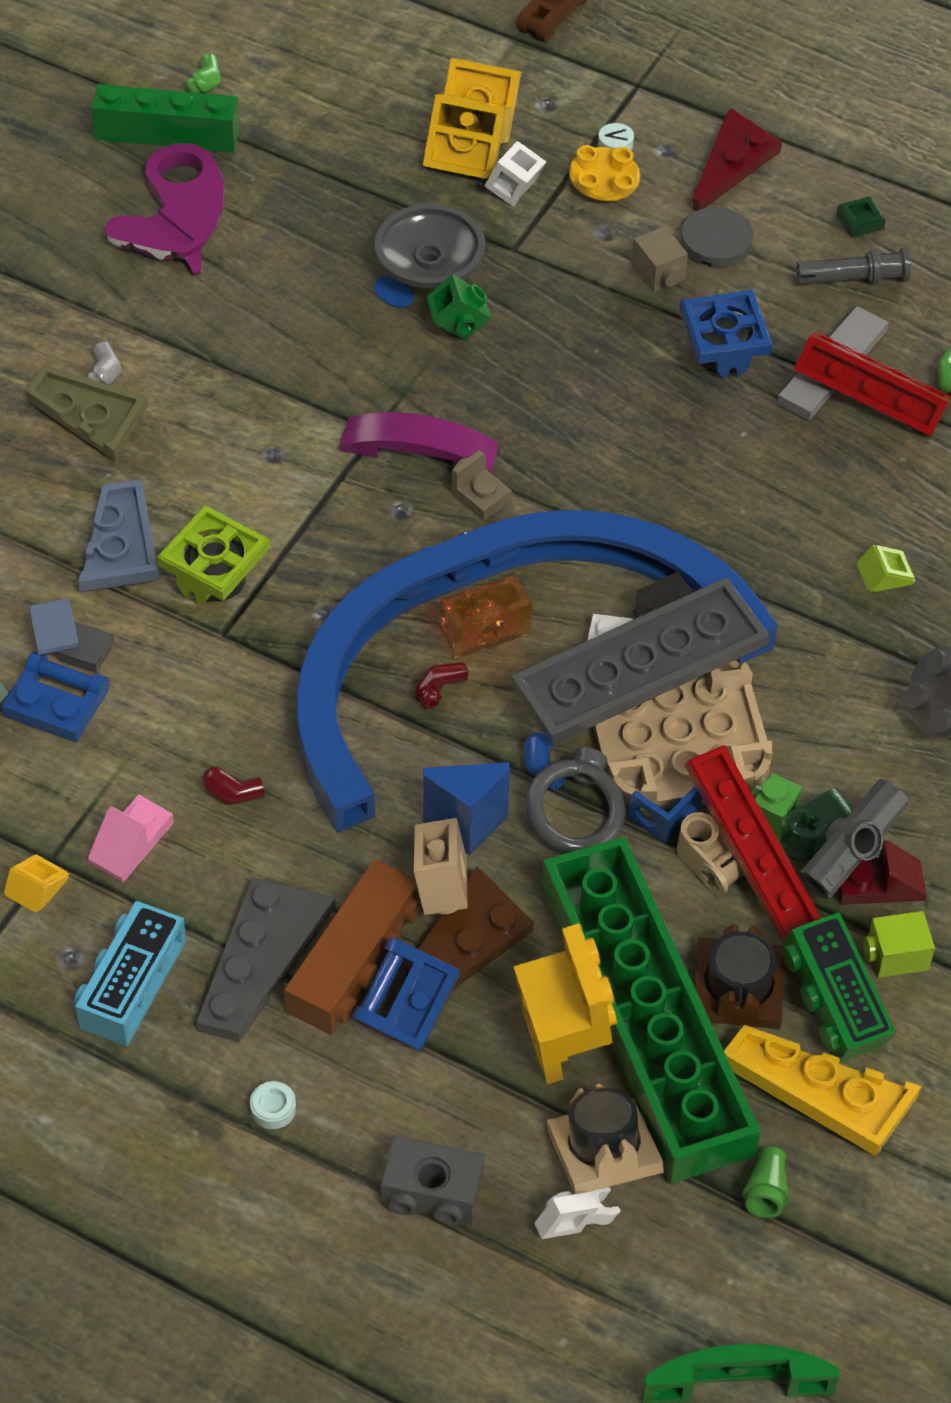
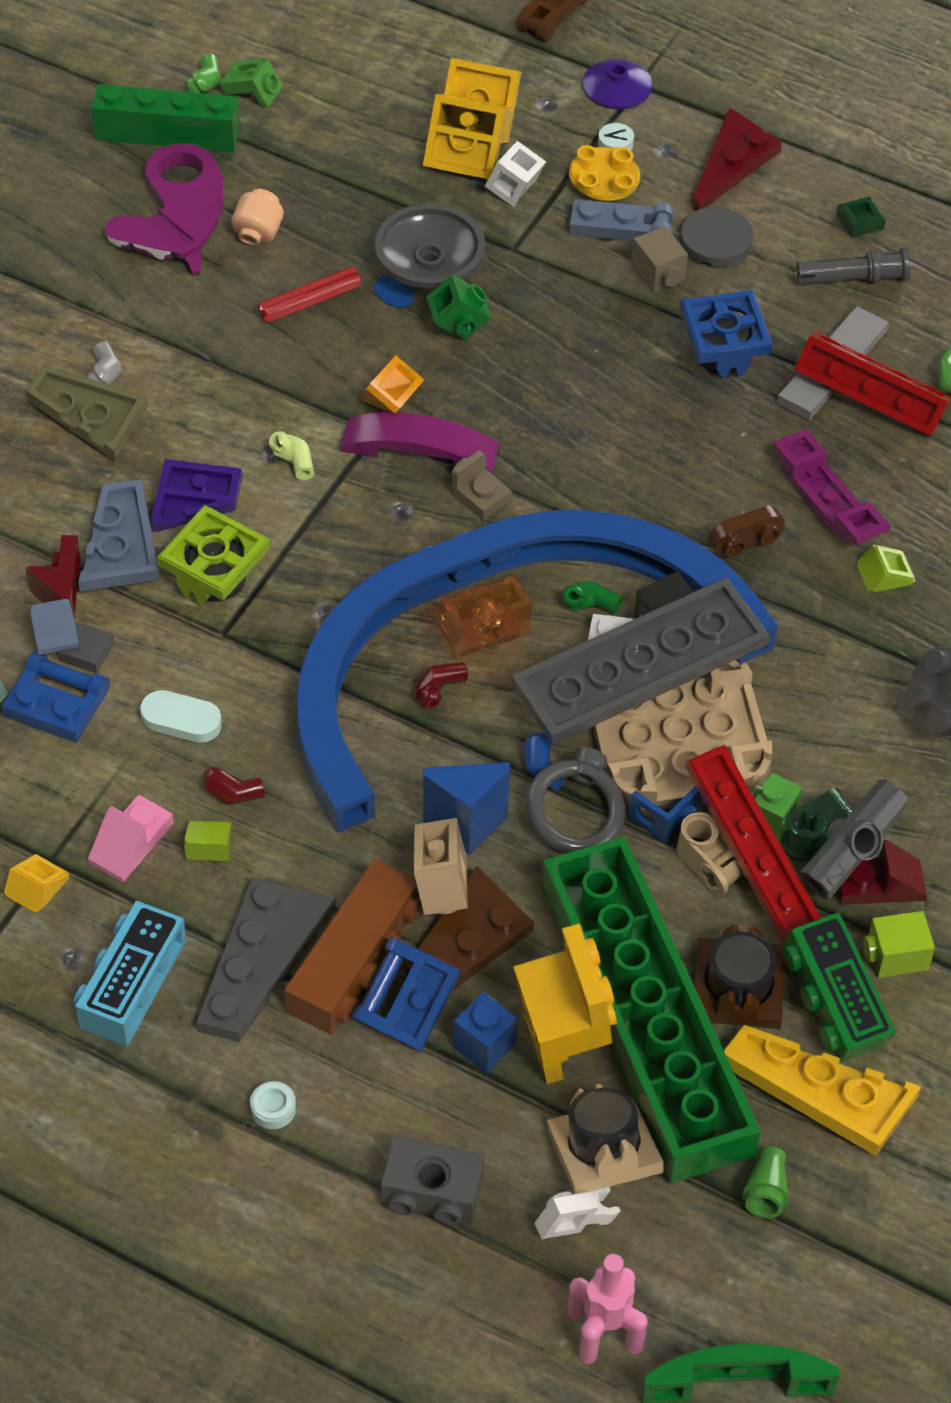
(61, 578): none -> dark red slope
(181, 716): none -> light aqua tile
(190, 486): none -> dark purple wing
(208, 841): none -> lime slope
(254, 77): none -> bright green bracket
(257, 217): none -> light nougat head
(294, 451): none -> yellowish green arm
(309, 294): none -> red axle
(392, 386): none -> light orange slope
(485, 1032): none -> blue brick
(591, 594): none -> green arm
(608, 1306): none -> bright pink plant
(617, 84): none -> dark purple dish
(617, 219): none -> sand blue plate
(746, 531): none -> reddish brown plate
(824, 492): none -> magenta slope

